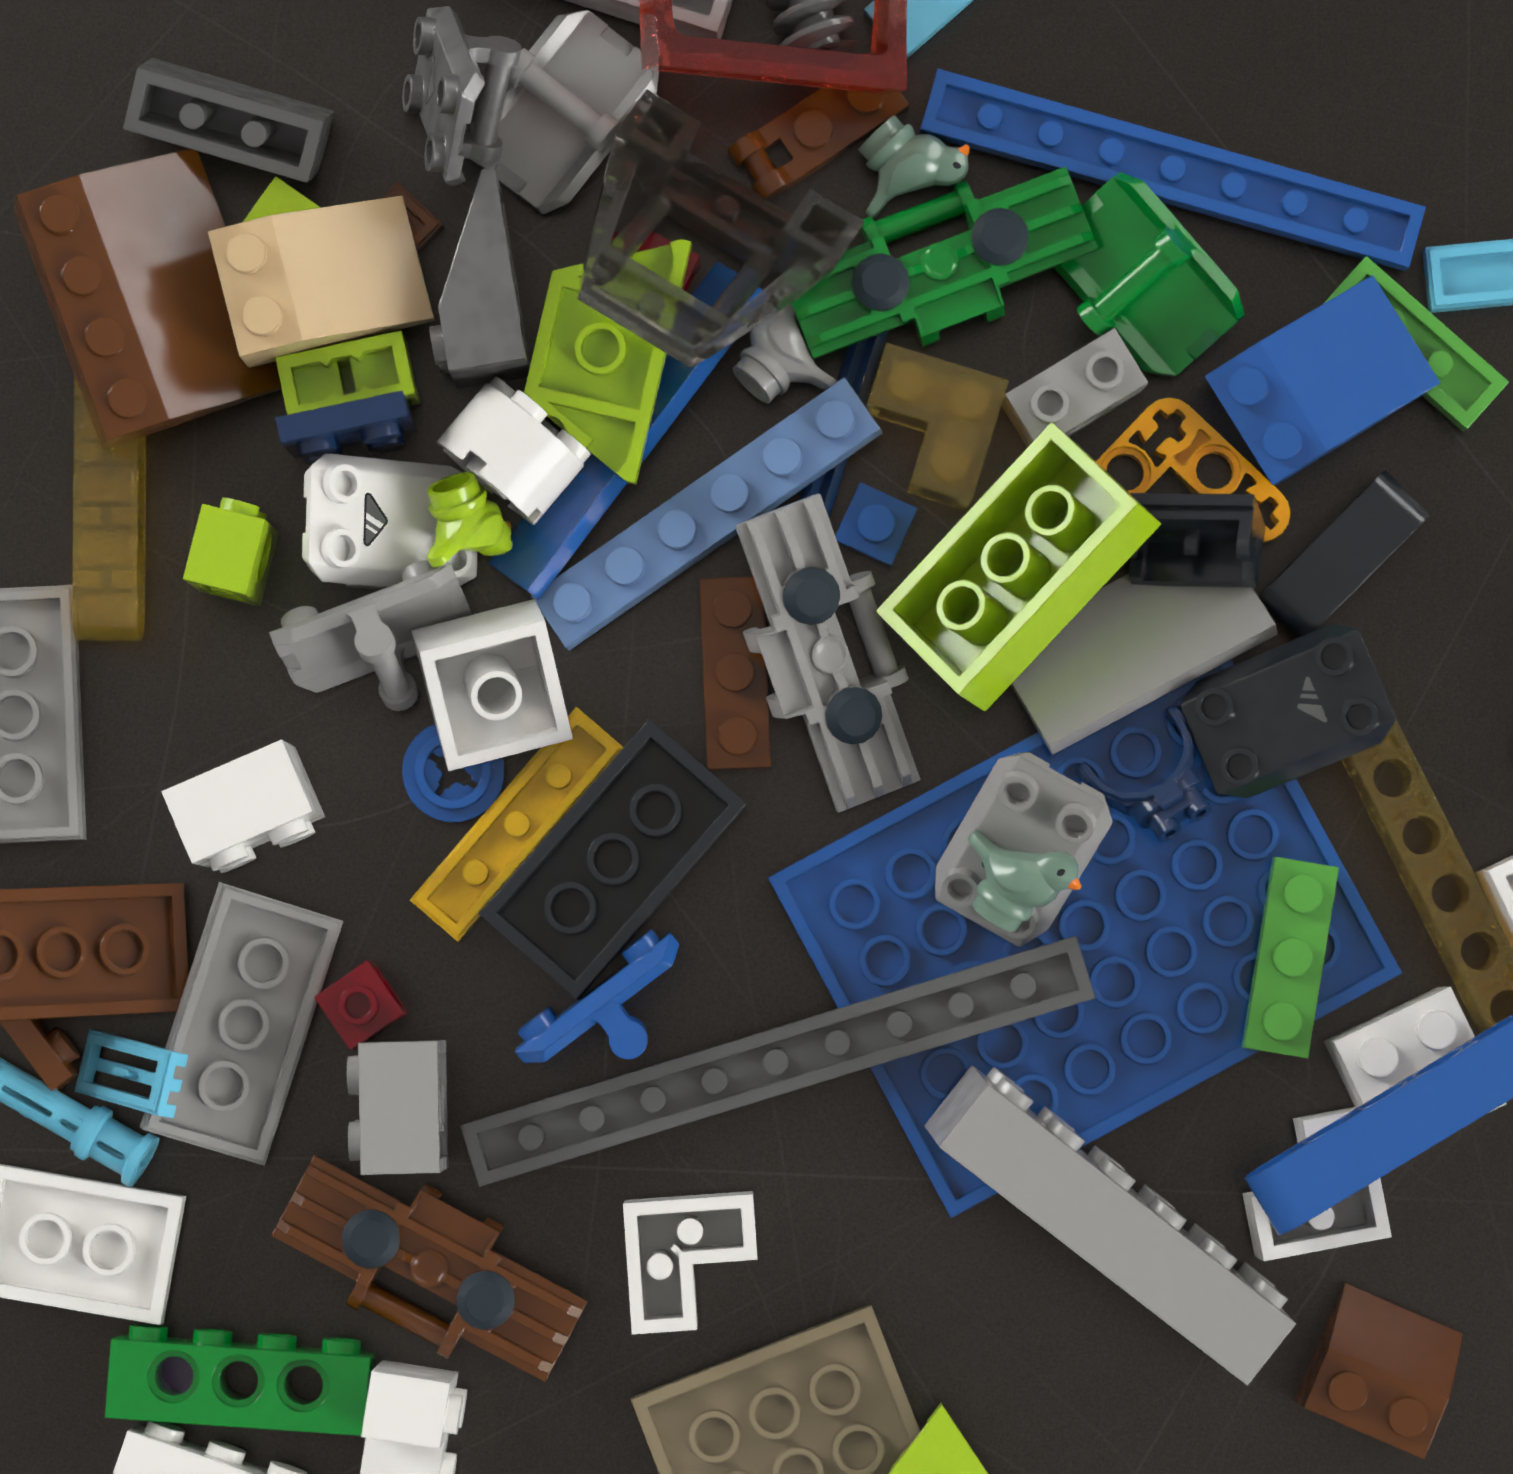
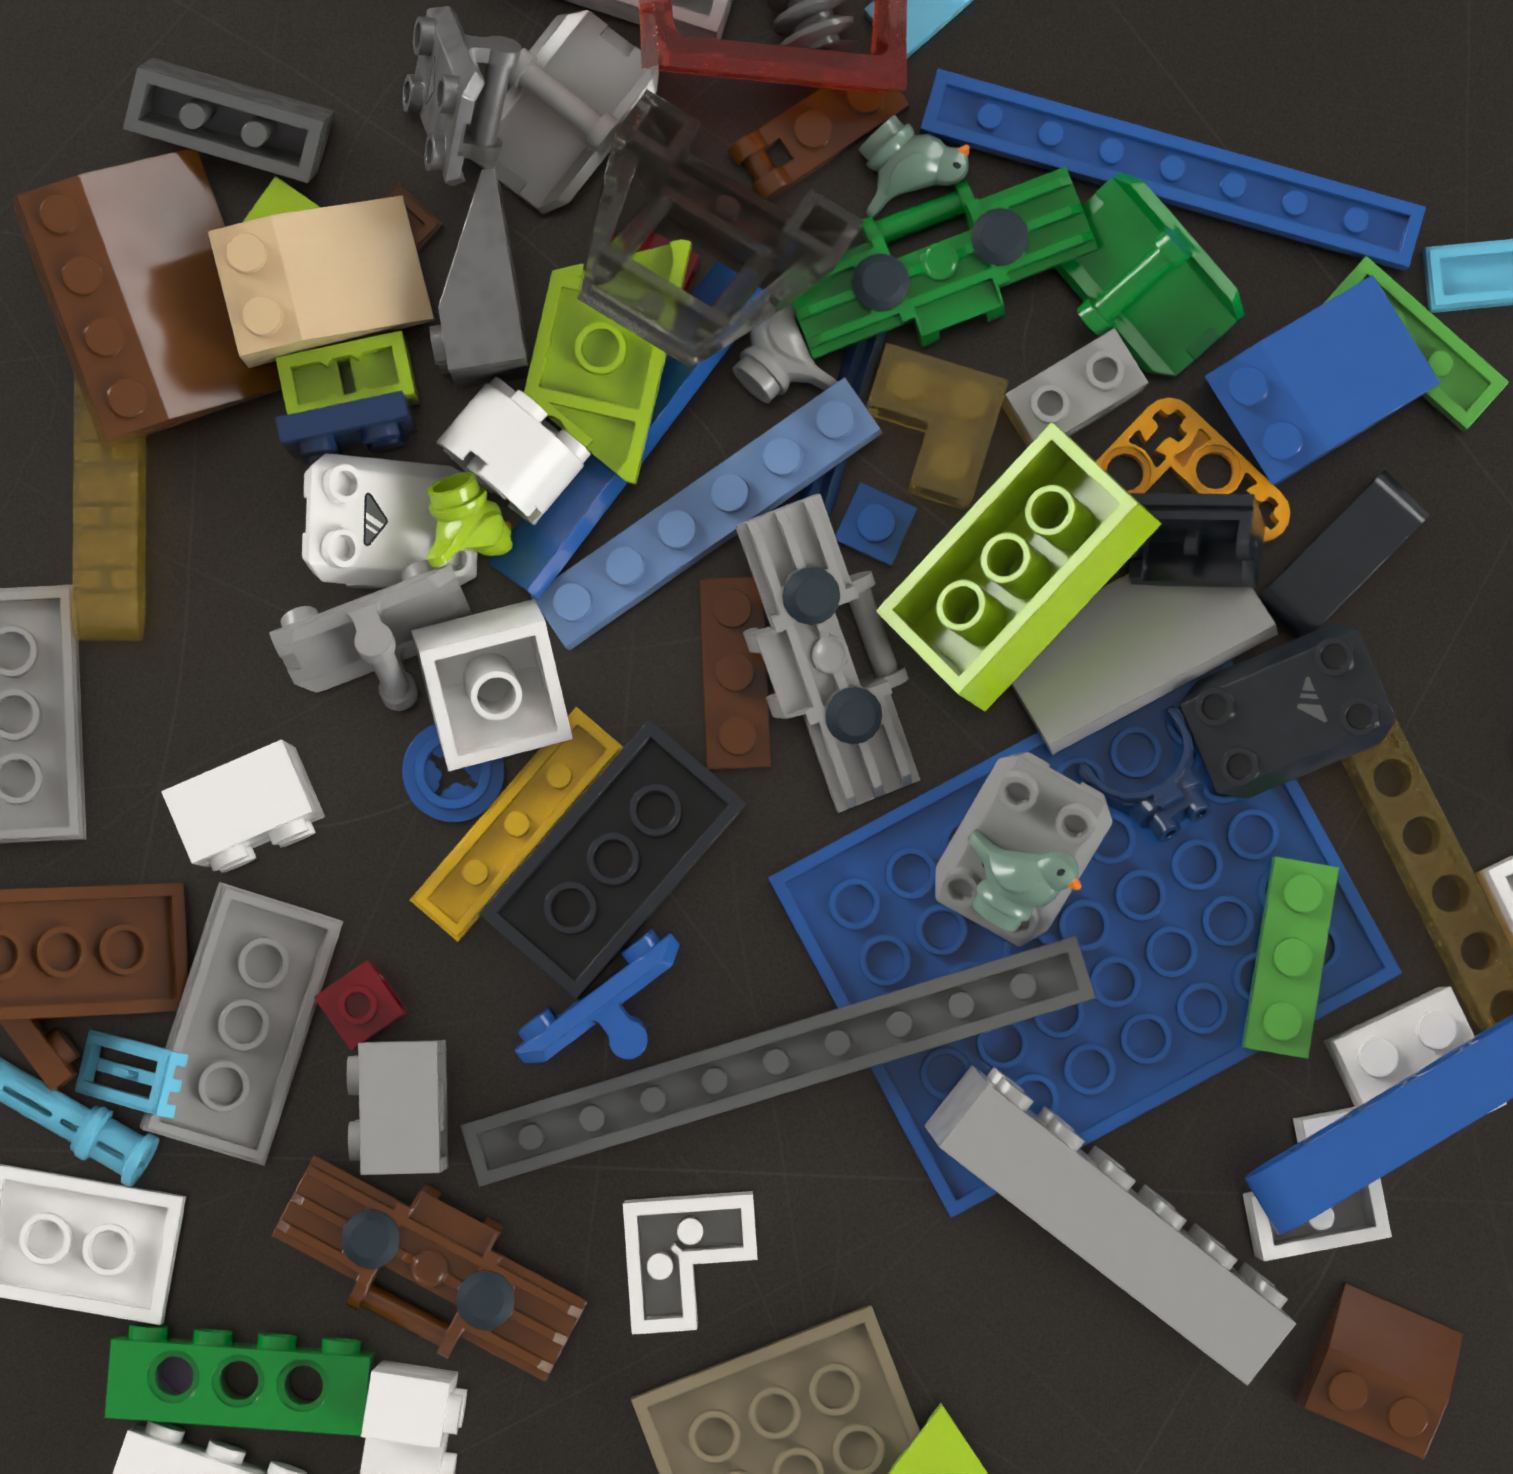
(232, 552): lime brick -> none

